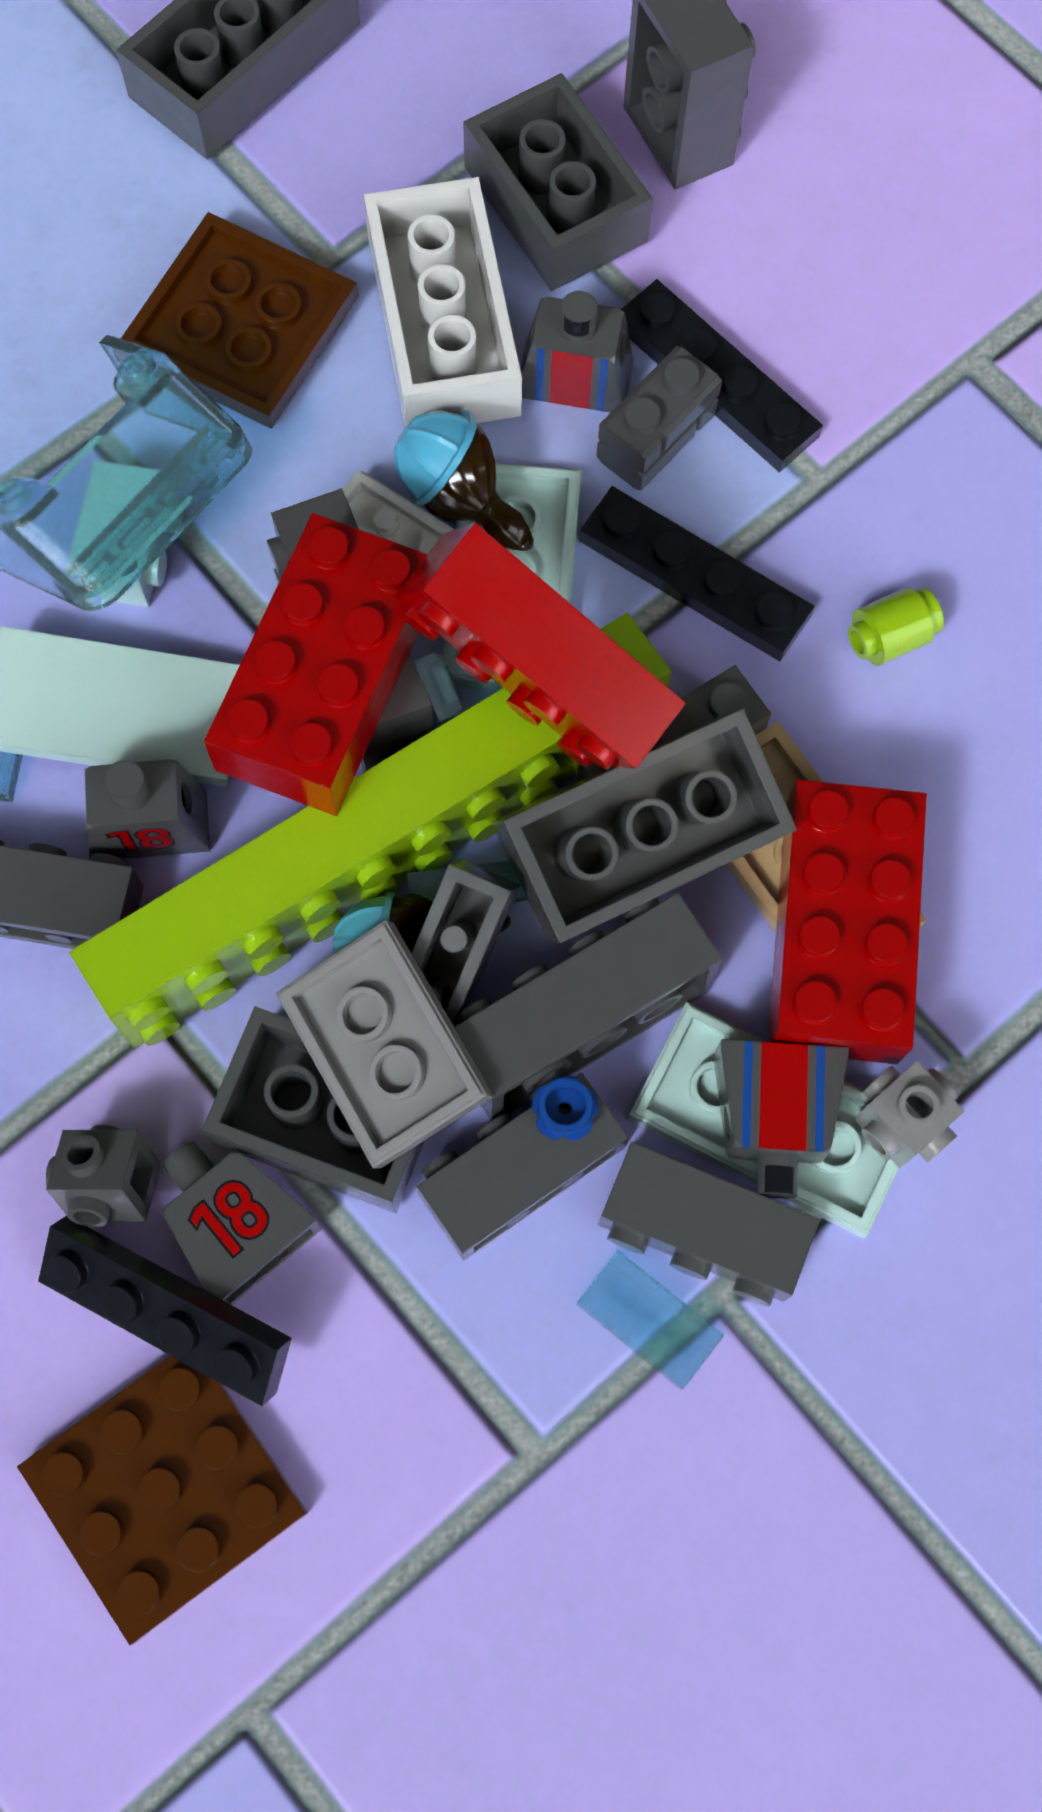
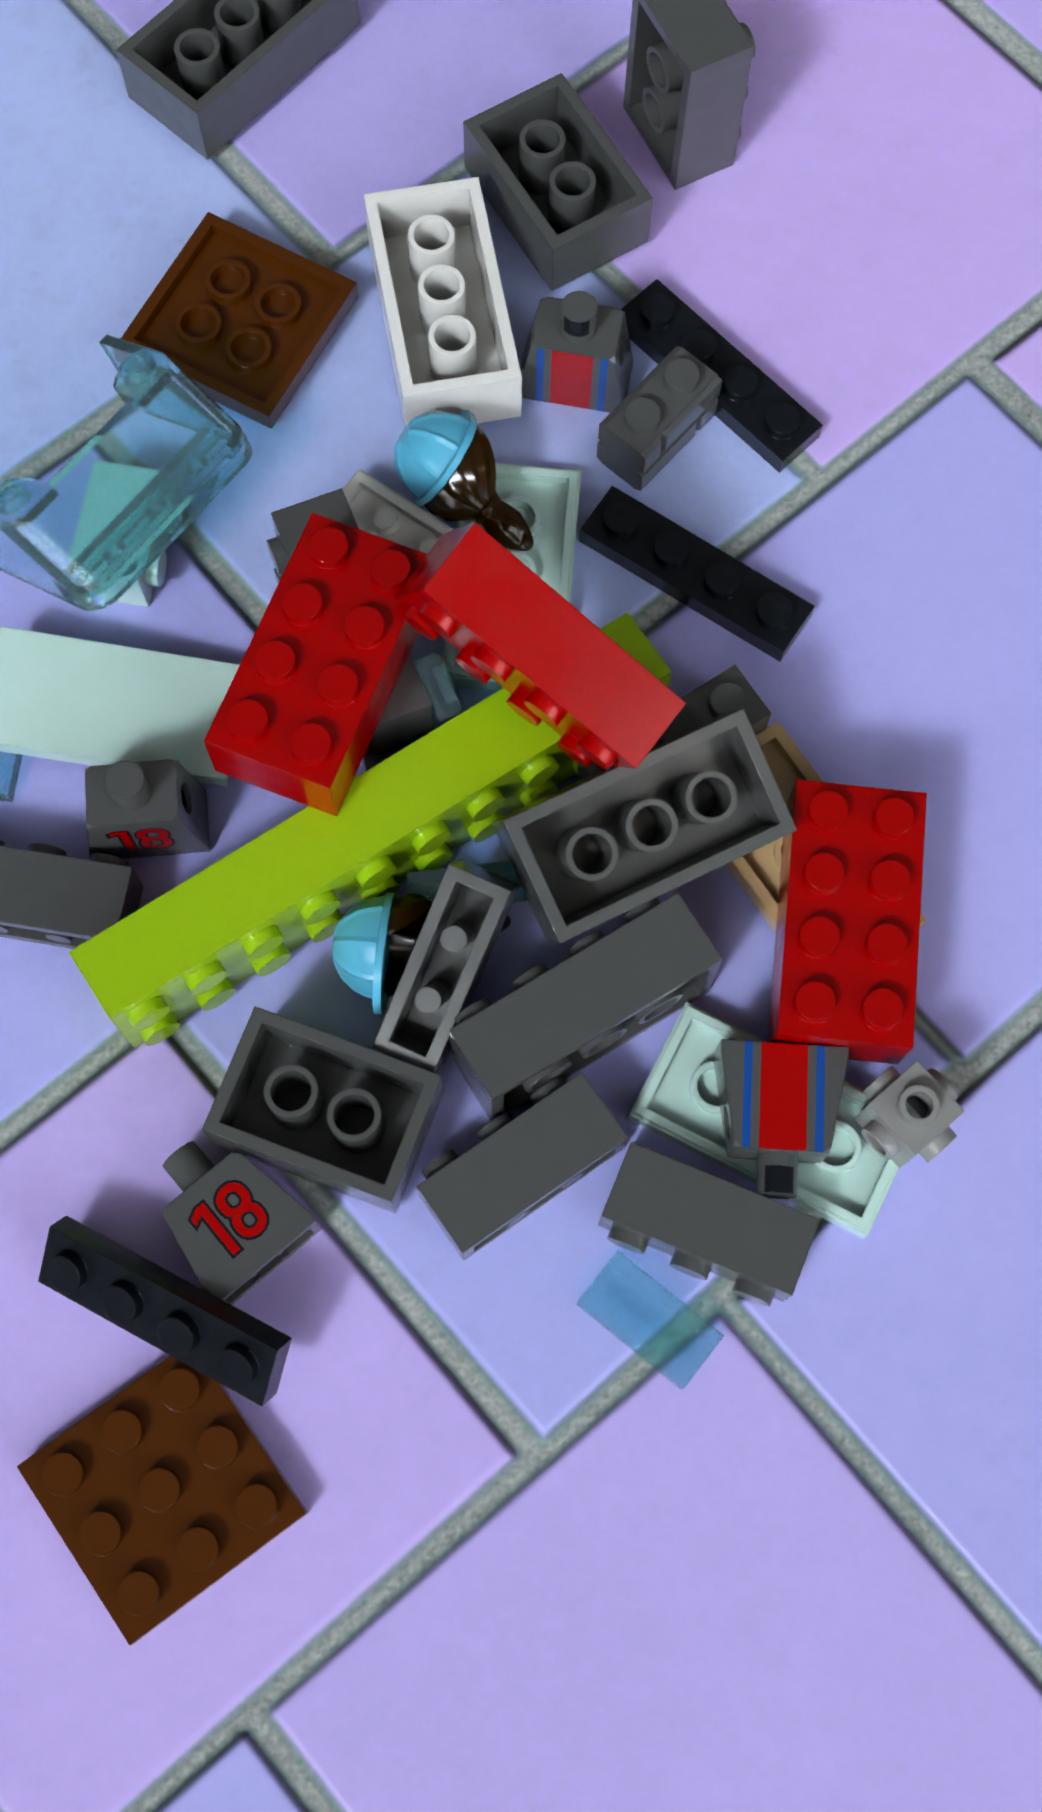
(103, 1175): dark grey brick -> none
(384, 1044): light grey tile -> none
(570, 1091): blue plate -> none
(895, 625): lime brick -> none

